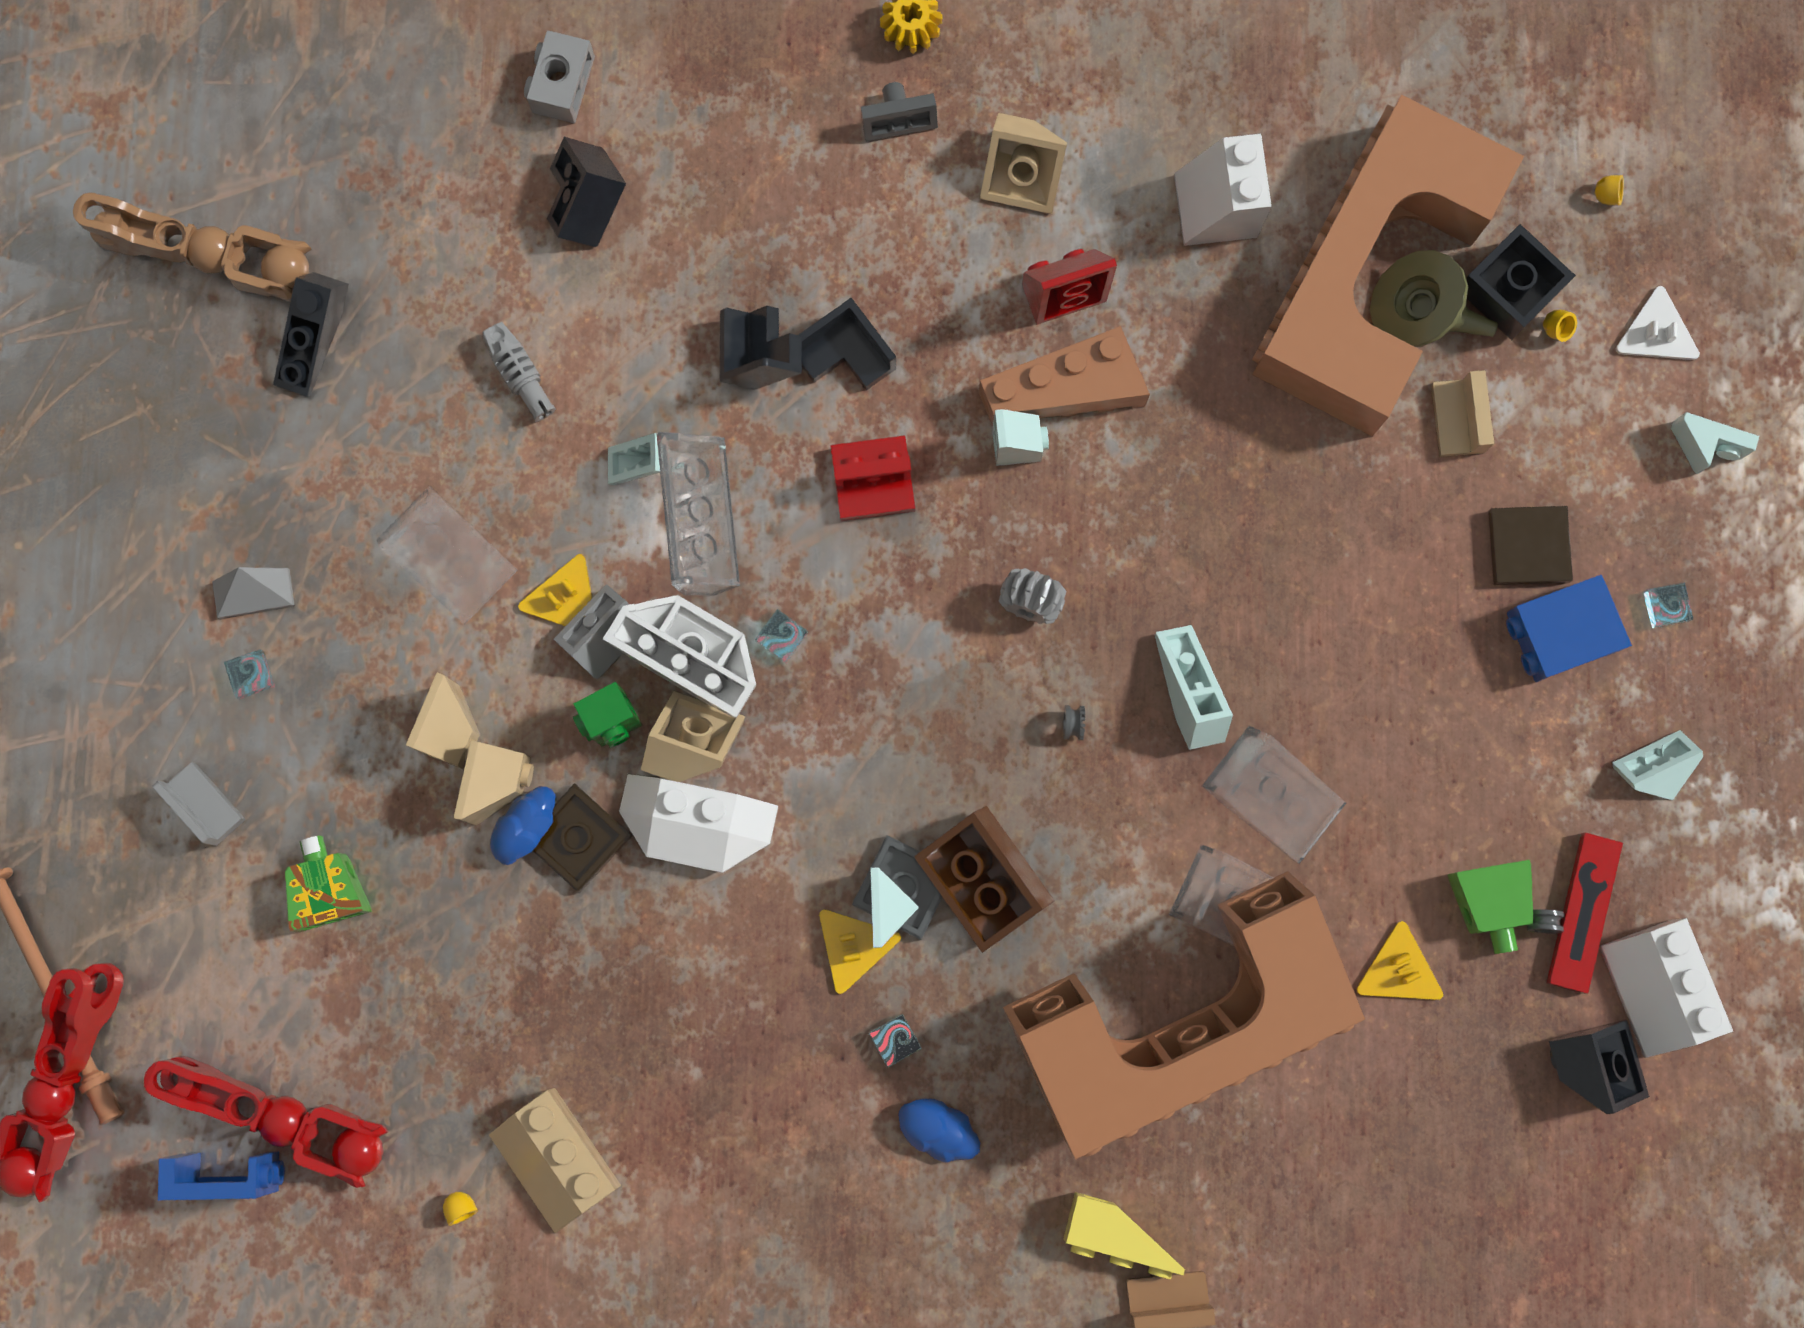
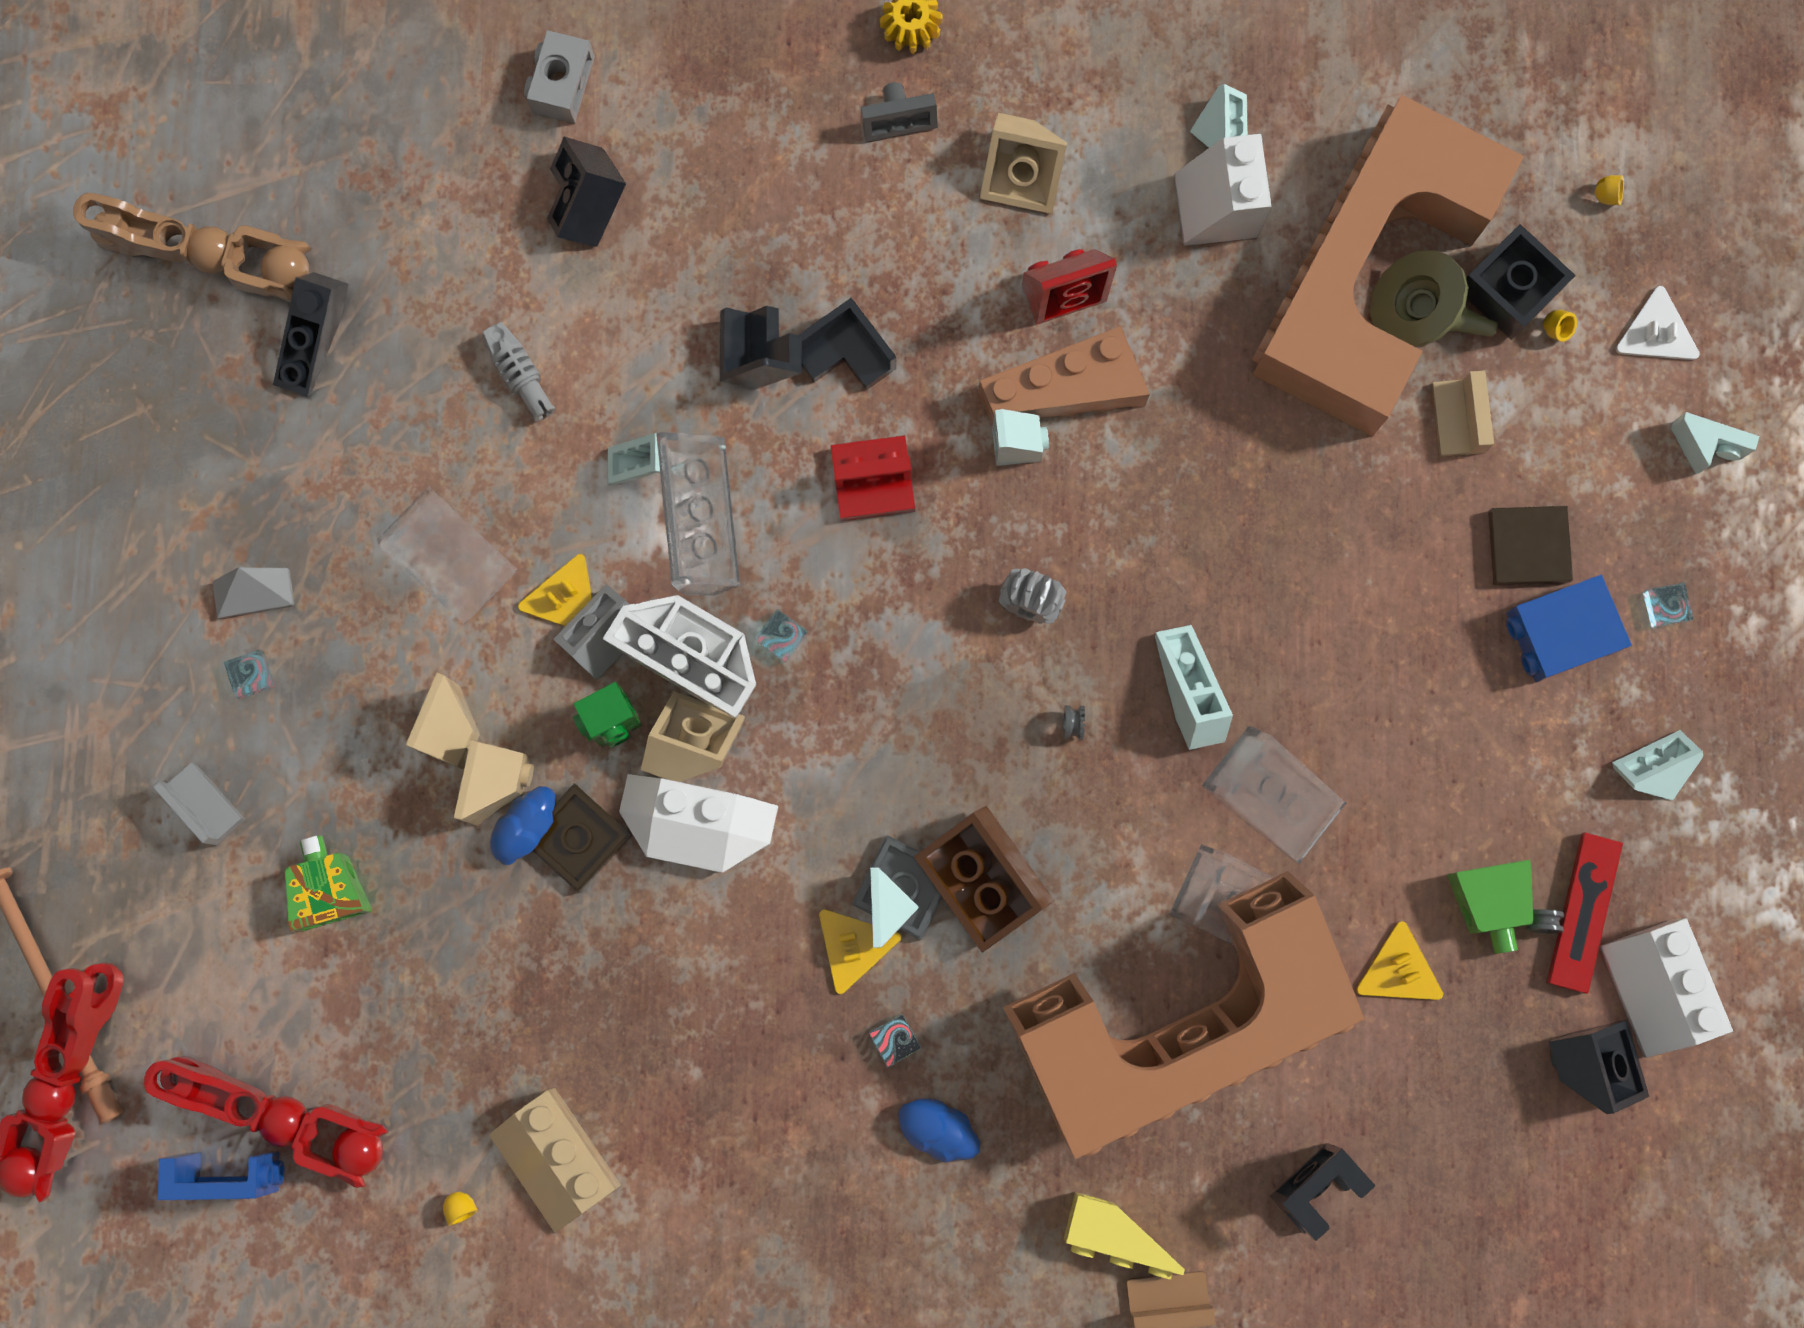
(1222, 117): none -> light aqua slope
(1313, 1180): none -> black panel

